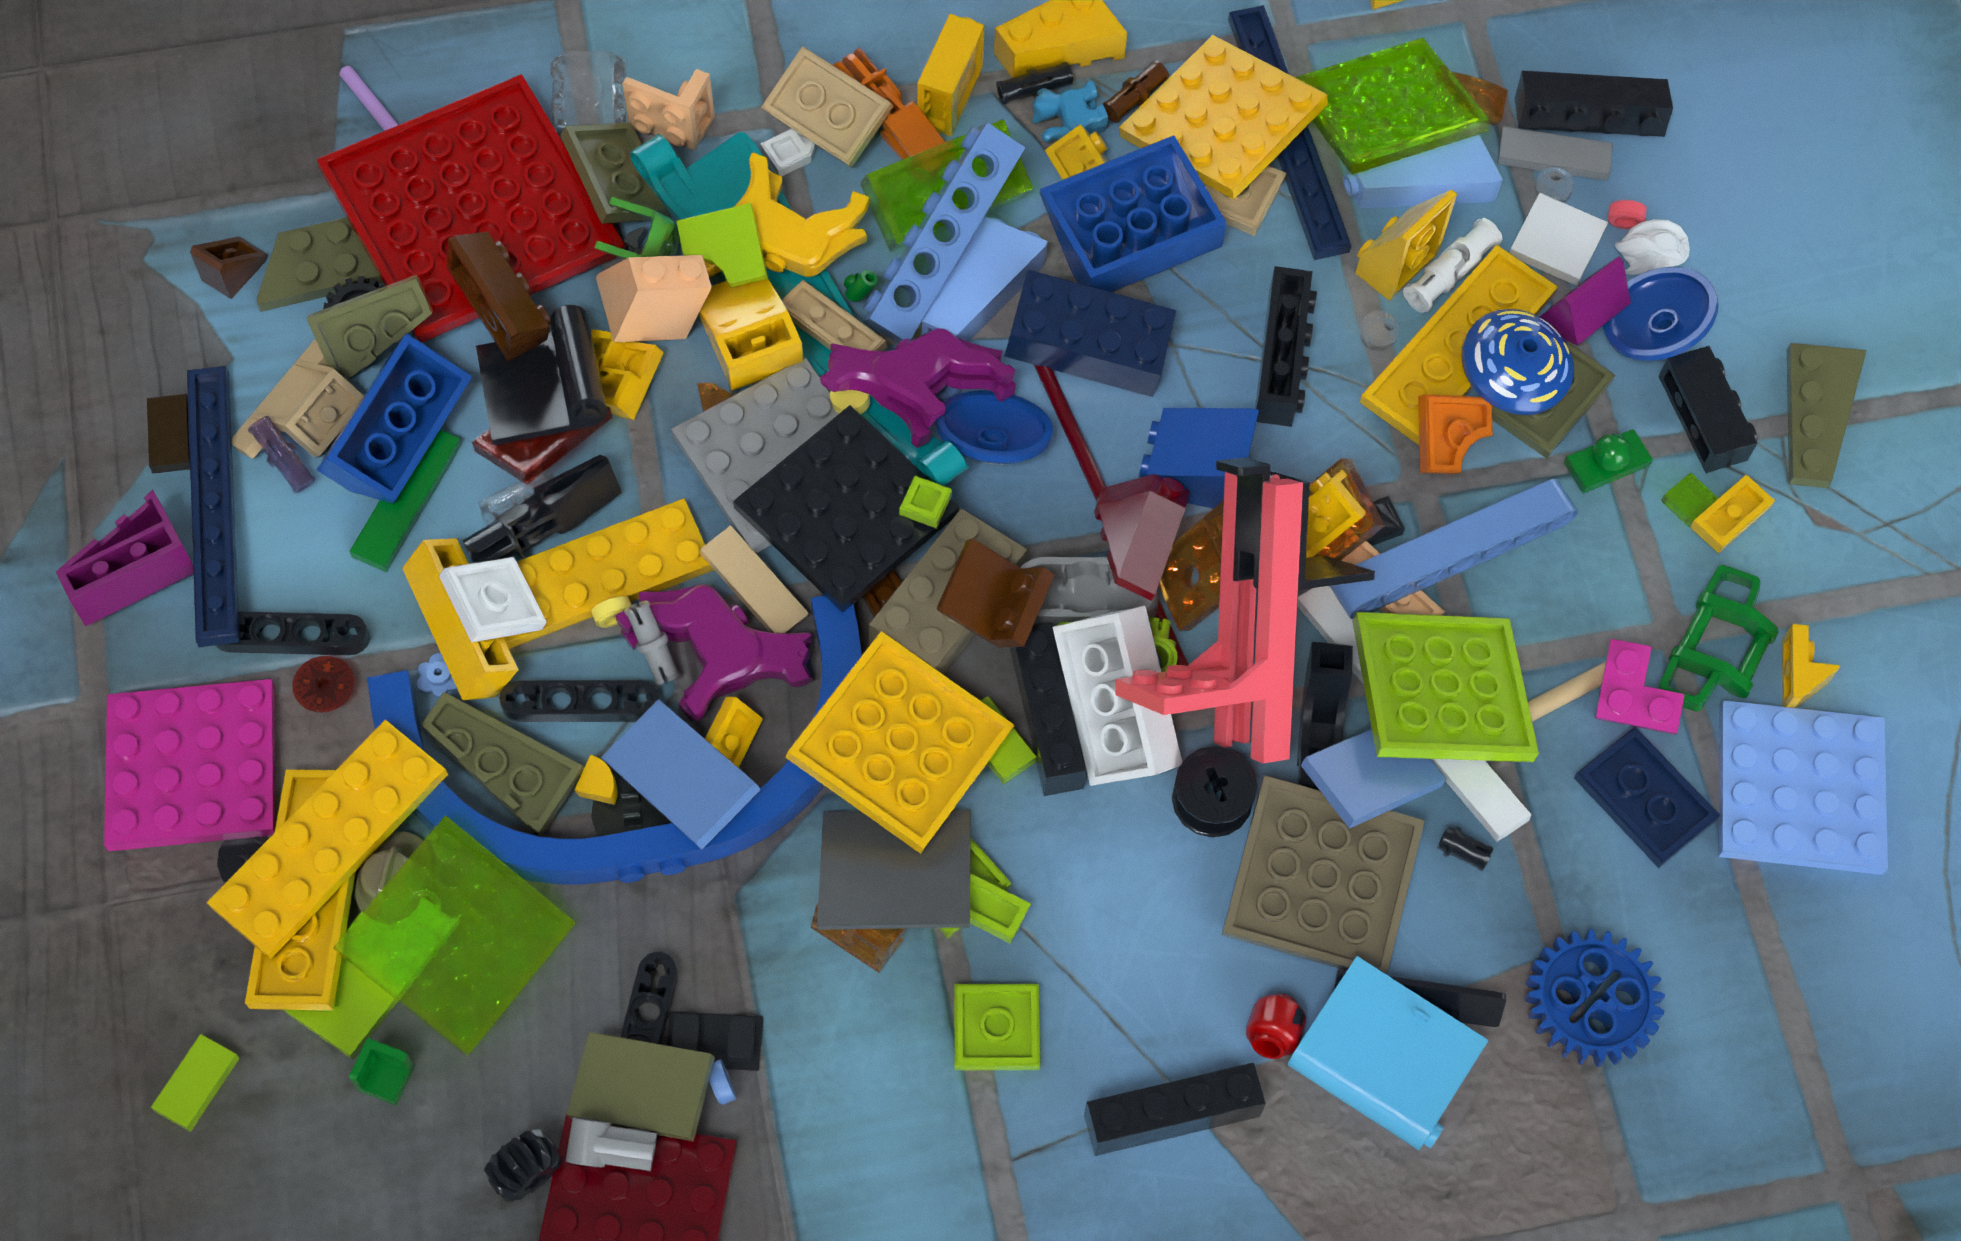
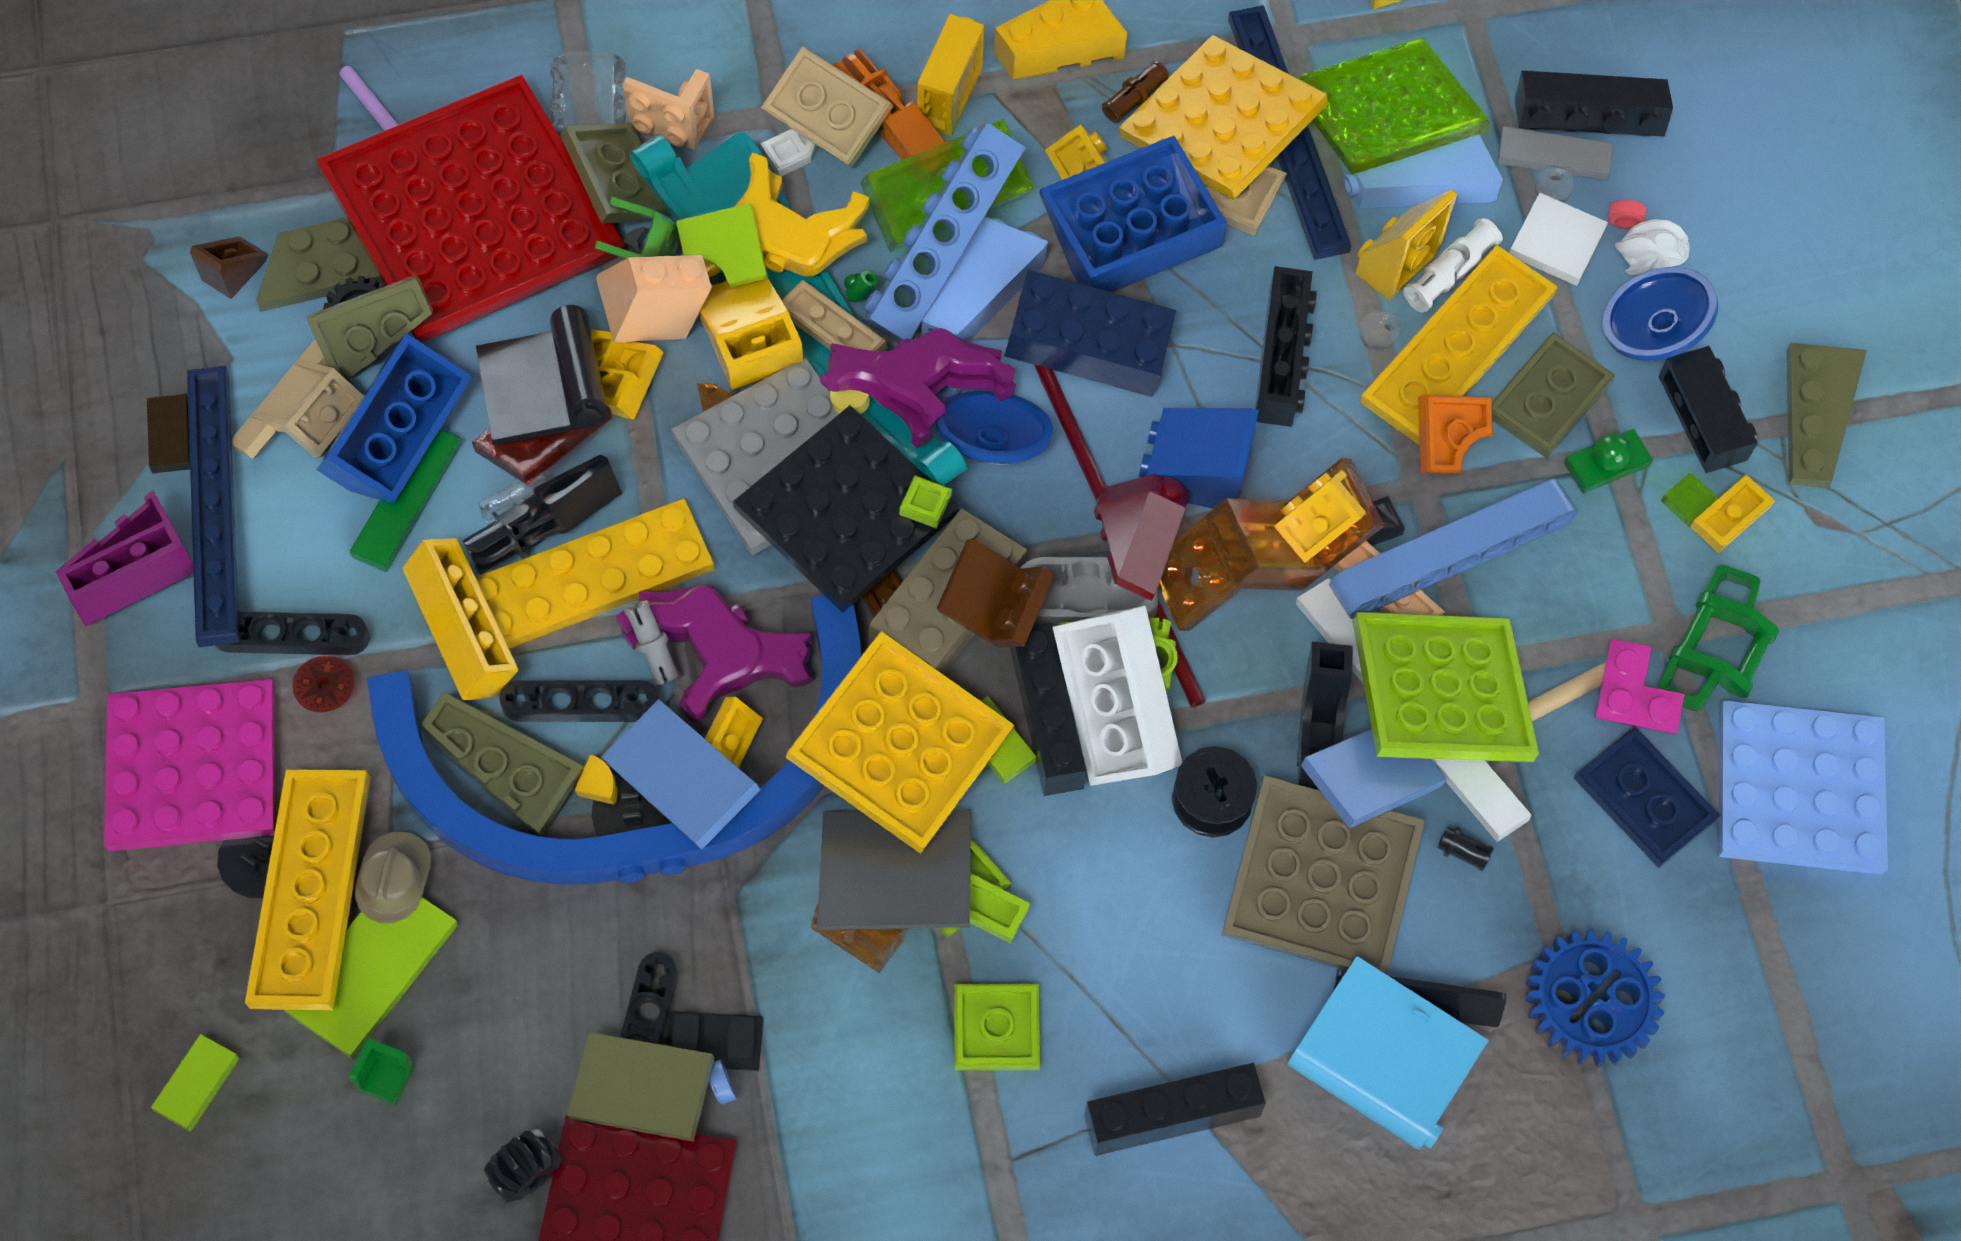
(281, 454): clear purple pin -> none
(327, 839): yellow plate -> none
(429, 682): light blue plant -> none
(455, 935): clear neon green plate -> none
(492, 599): white tile -> none
(497, 293): reddish brown slope -> none
(599, 1143): light grey piece -> none
(606, 611): light yellow tile -> none
(753, 582): tan tile -> none
(1011, 88): black pin -> none
(1073, 109): dark azure animal -> none
(1261, 551): coral piece -> none
(1275, 1026): red head -> none
(1487, 96): clear orange slope -> none
(1509, 374): blue dish -> none
(1590, 303): magenta slope -> none
(1799, 674): yellow slope -> none

